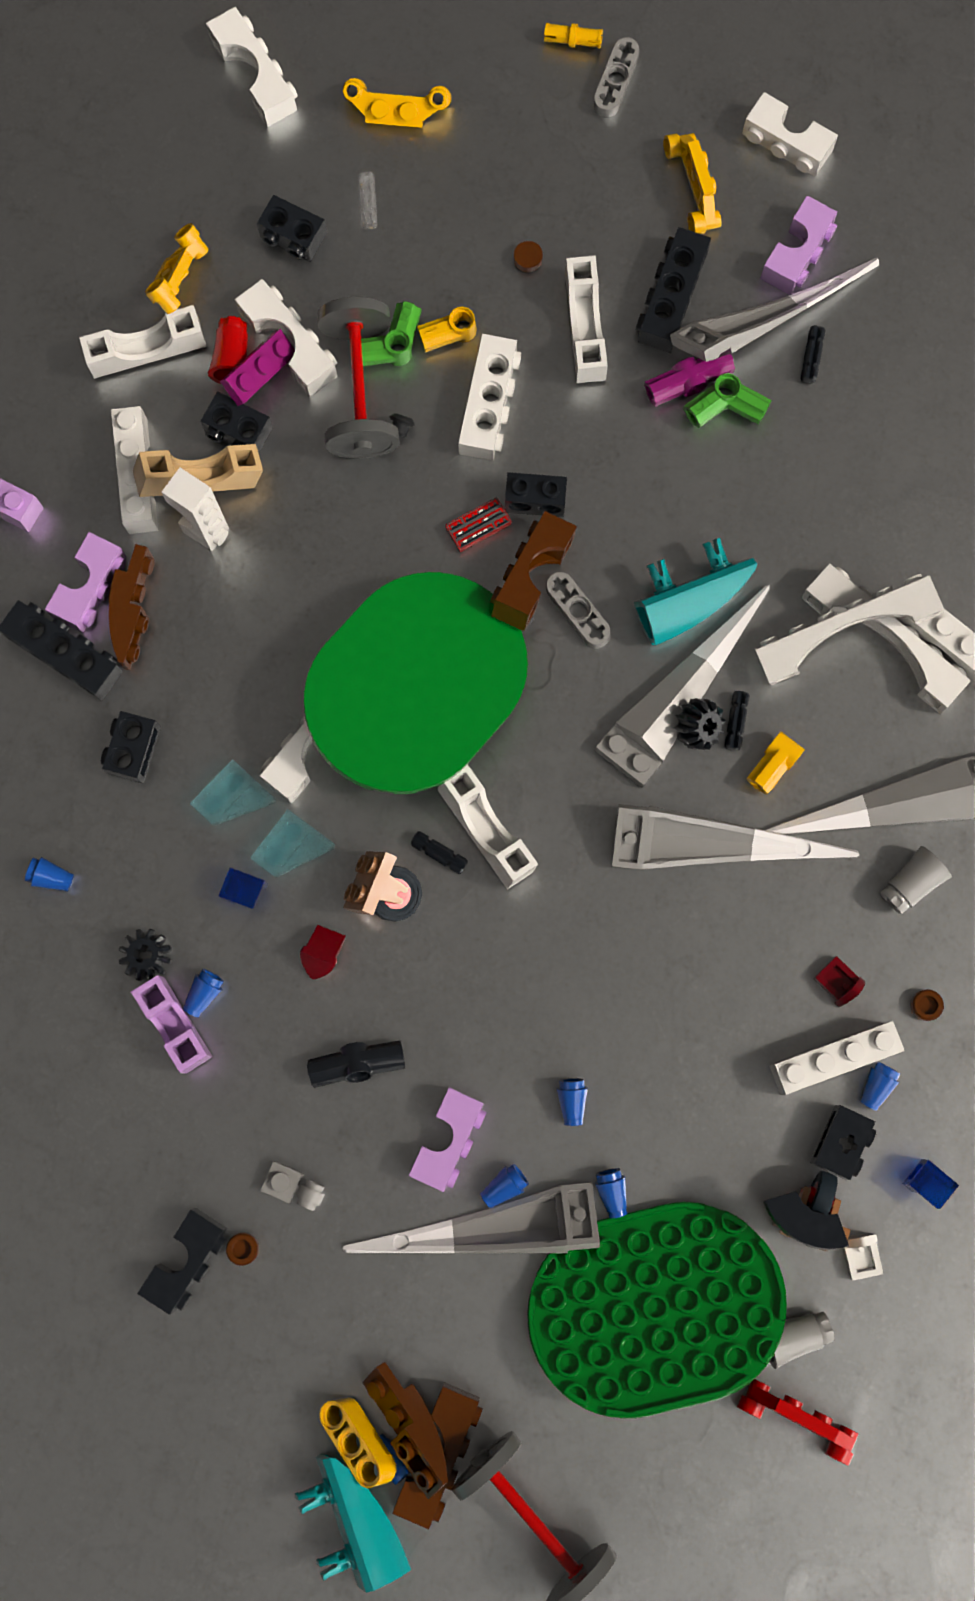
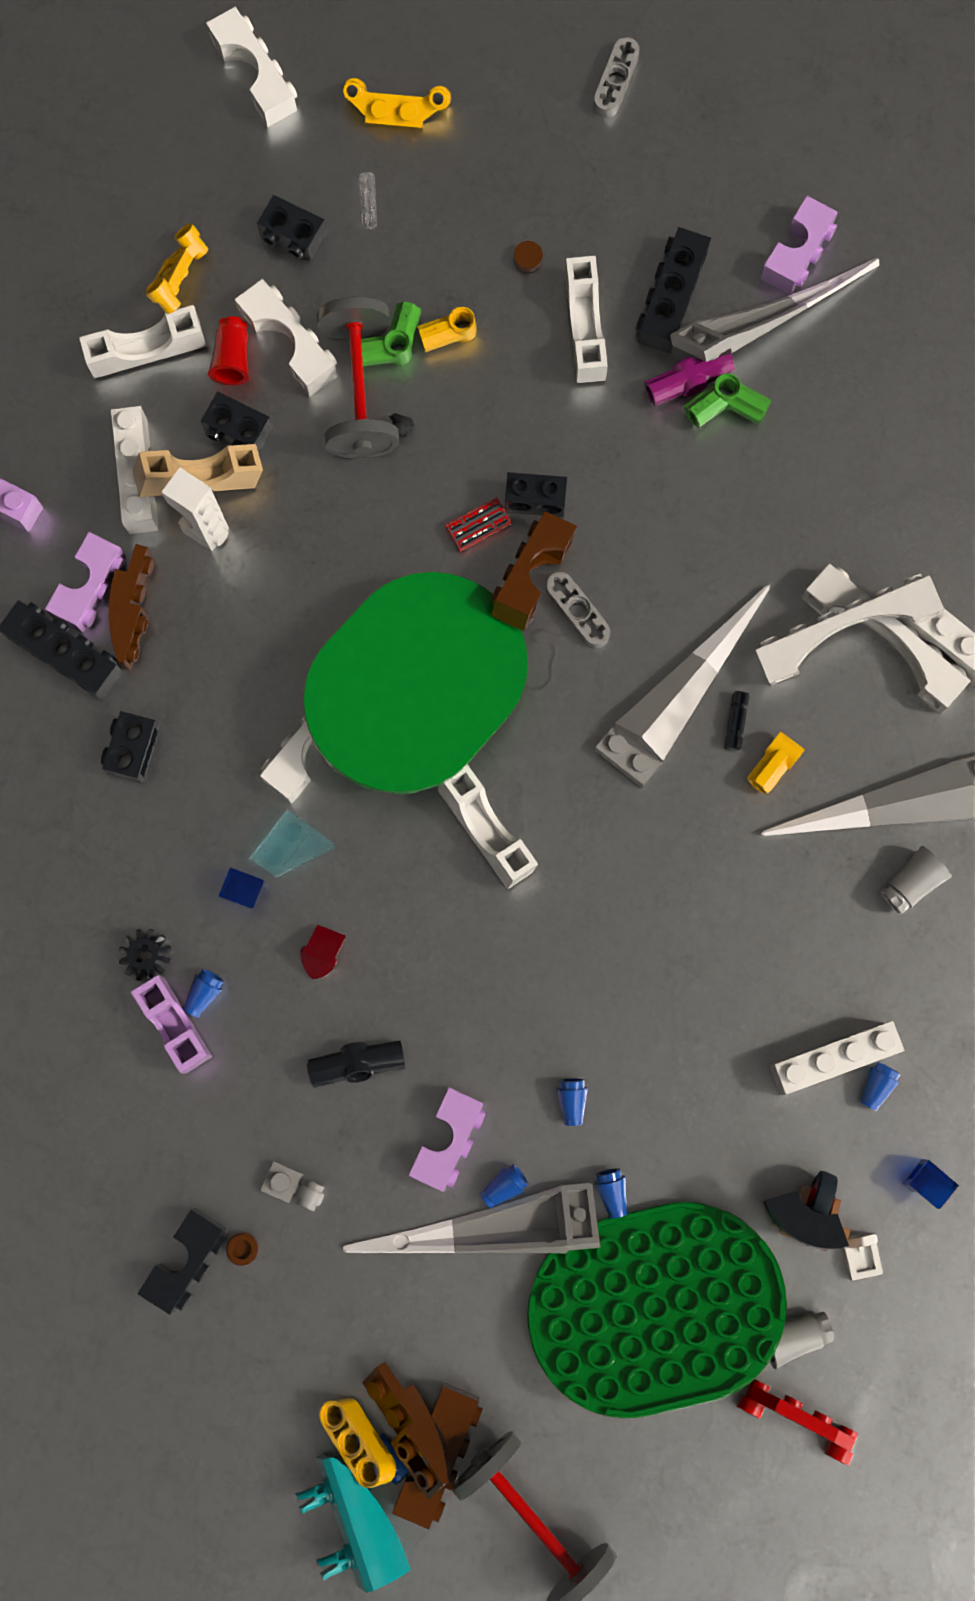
(48, 875): blue cone -> none
(231, 795): clear light blue wing -> none
(258, 367): magenta plate -> none
(383, 888): medium nougat plate -> none
(439, 852): black axle -> none
(492, 353): white brick -> none
(573, 35): yellow pin -> none
(670, 838): light grey plate -> none
(683, 606): teal piece -> none
(700, 724): black gear -> none
(701, 183): yellow plate -> none
(804, 150): white arch -> none
(813, 354): black axle -> none
(829, 1152): black brick -> none
(840, 981): dark red tile -> none
(927, 1005): reddish brown tile -> none

